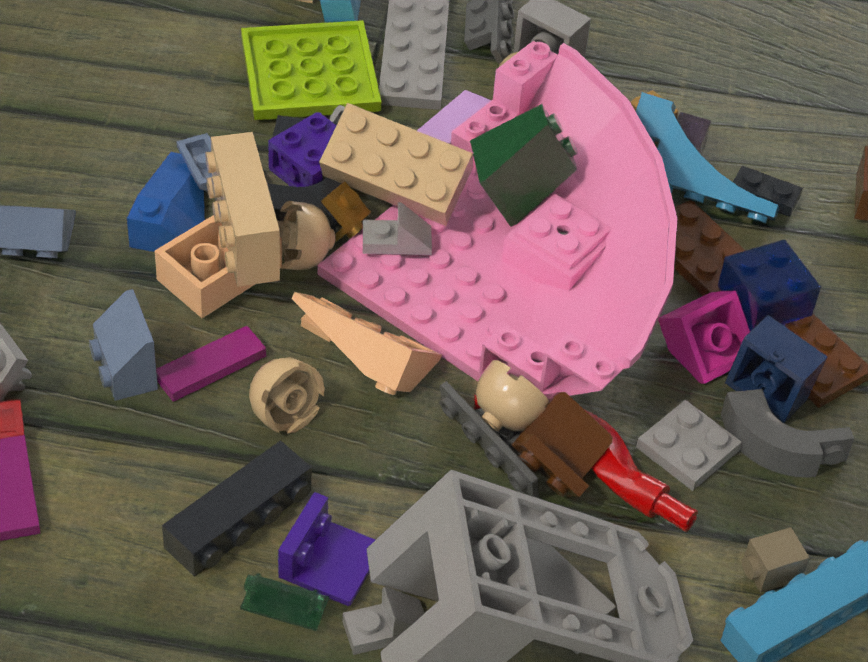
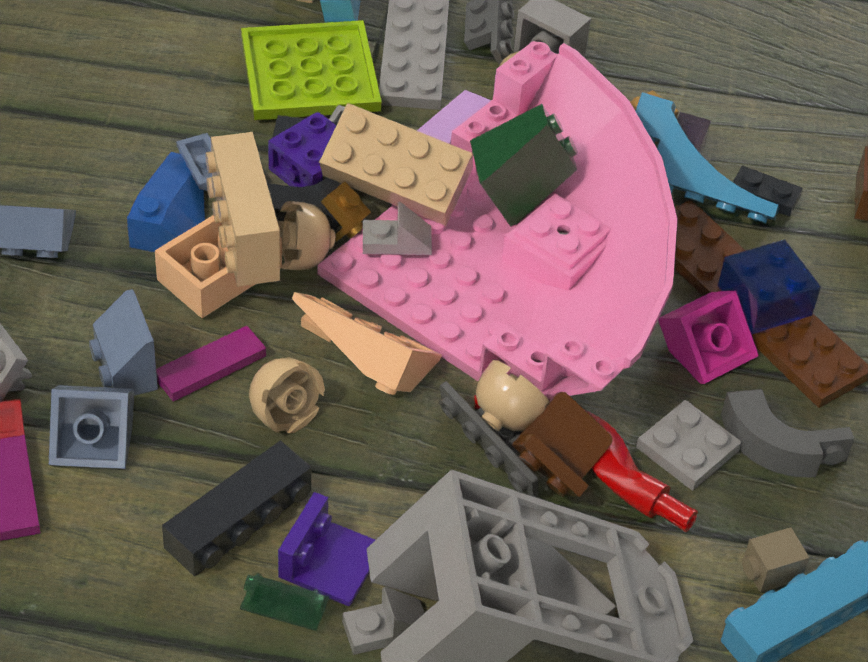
(90, 426): none -> sand blue slope
(779, 365): dark blue brick -> none

